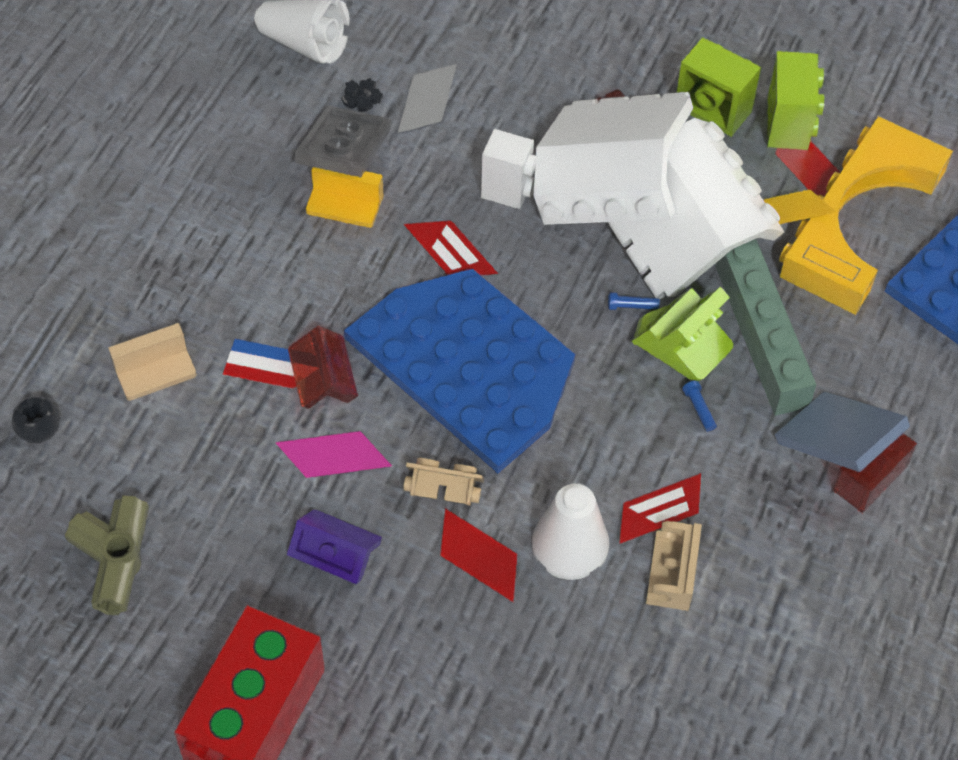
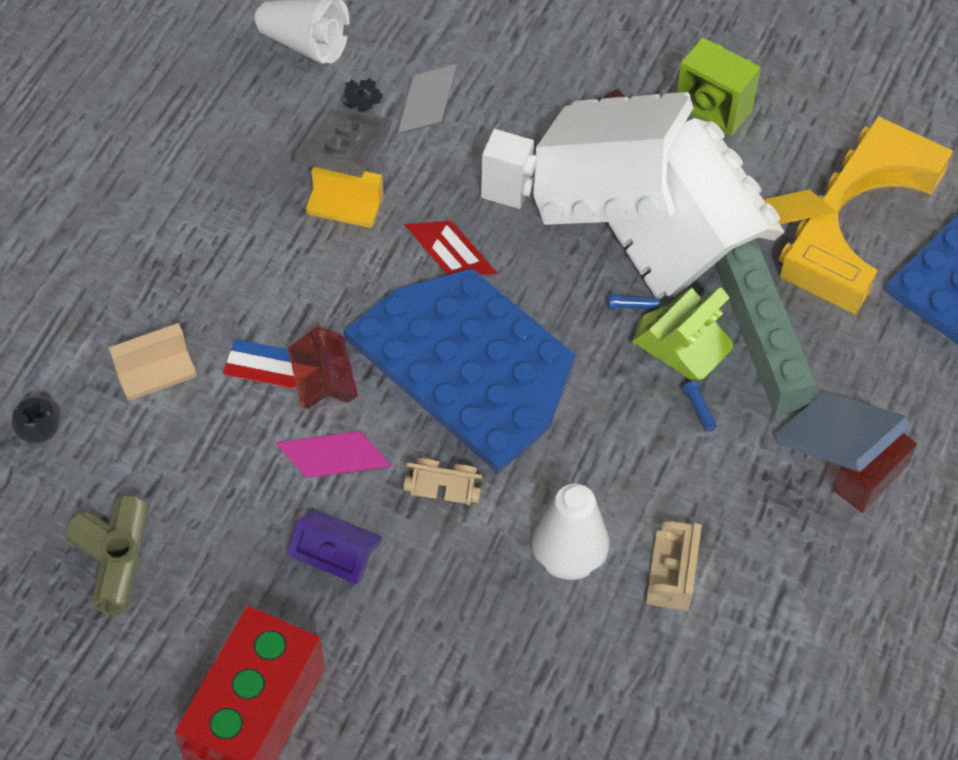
(479, 555): red sticker -> none
(663, 505): red sticker -> none
(794, 100): lime brick -> none
(809, 167): red sticker -> none

